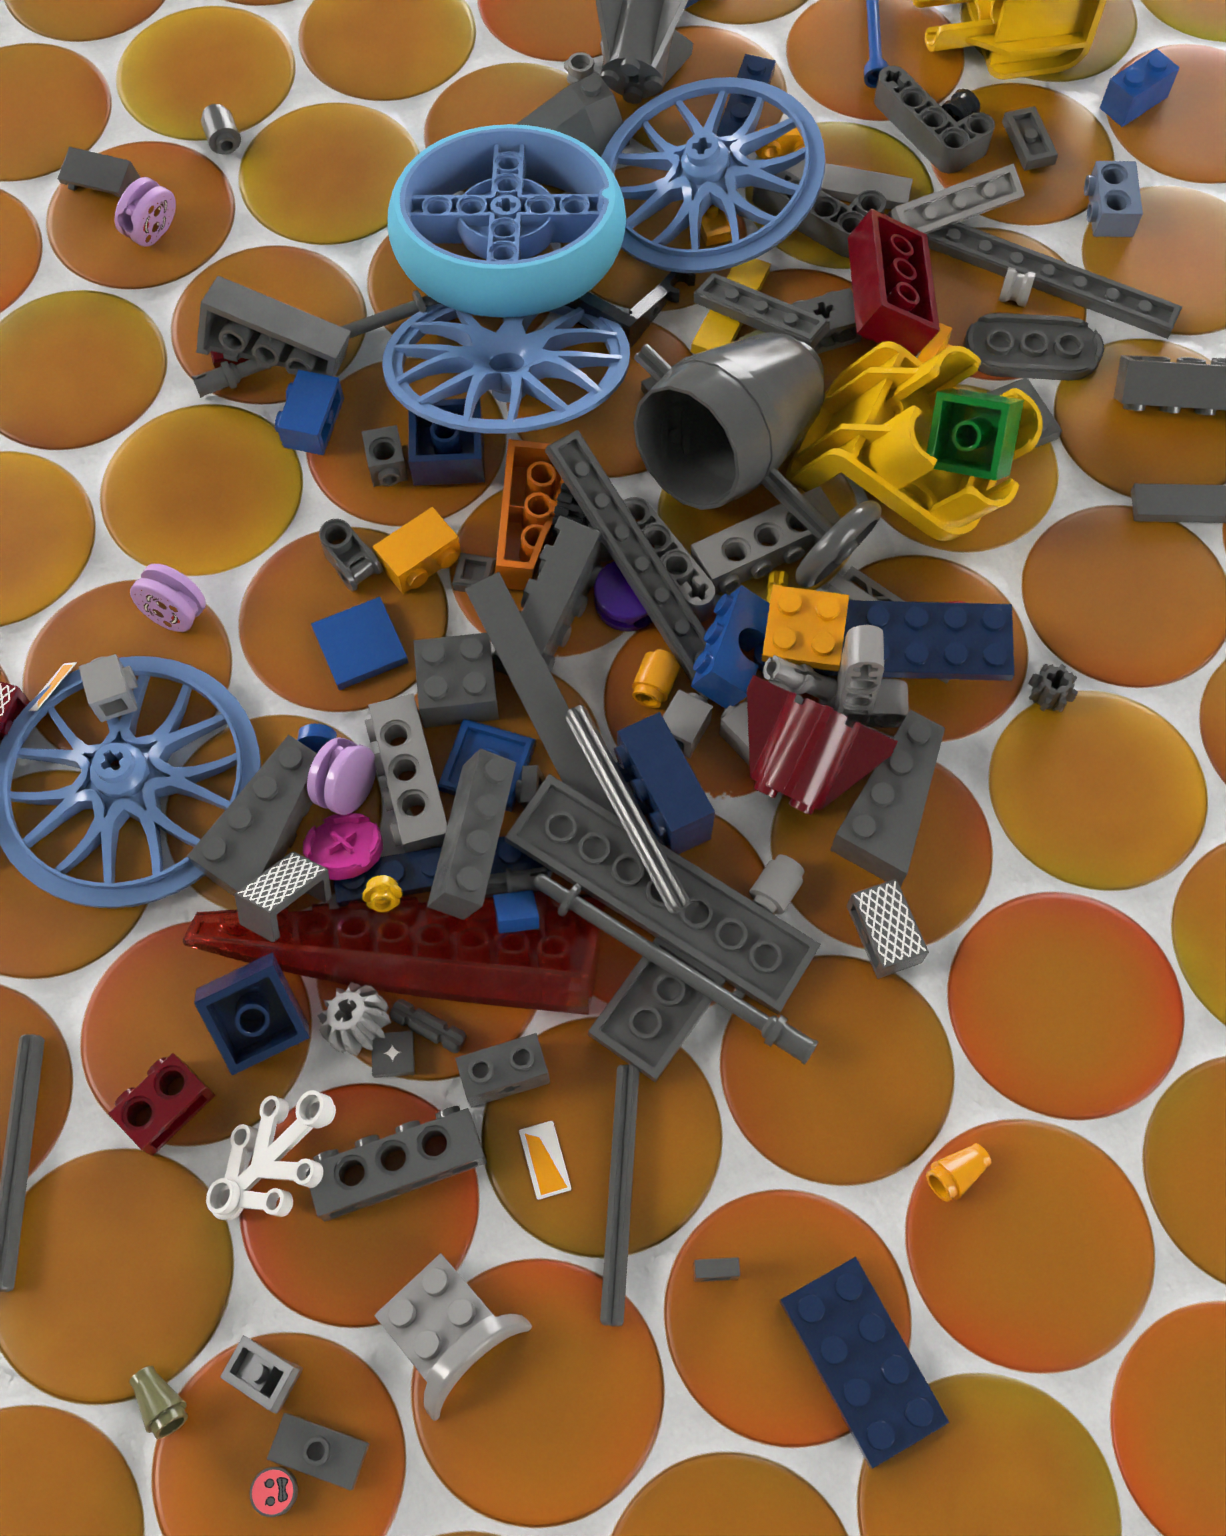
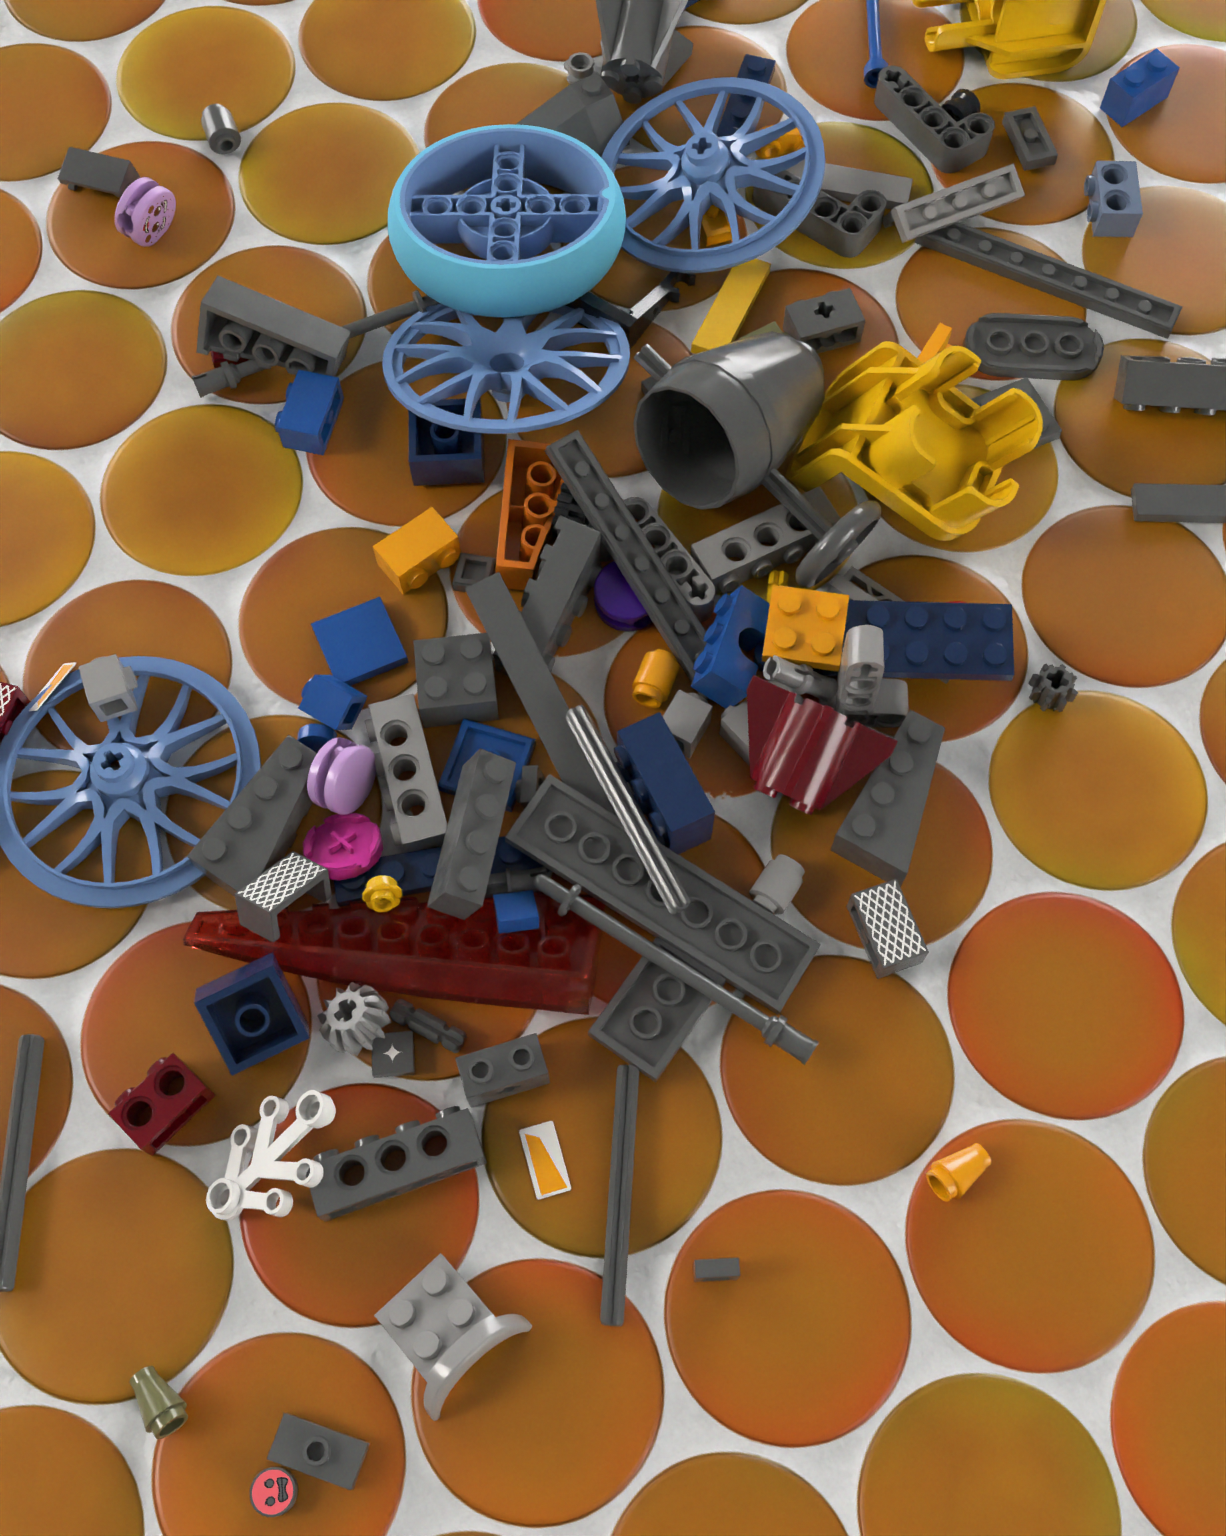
(167, 597): lavender head -> none
(261, 1374): slope -> none
(332, 702): none -> blue brick
(352, 557): dark grey piece -> none
(383, 444): dark grey brick -> none
(760, 310): dark grey tile -> none
(863, 1362): dark blue plate -> none
(892, 283): dark red brick -> none
(974, 433): green brick -> none
(1017, 287): light grey wheel -> none

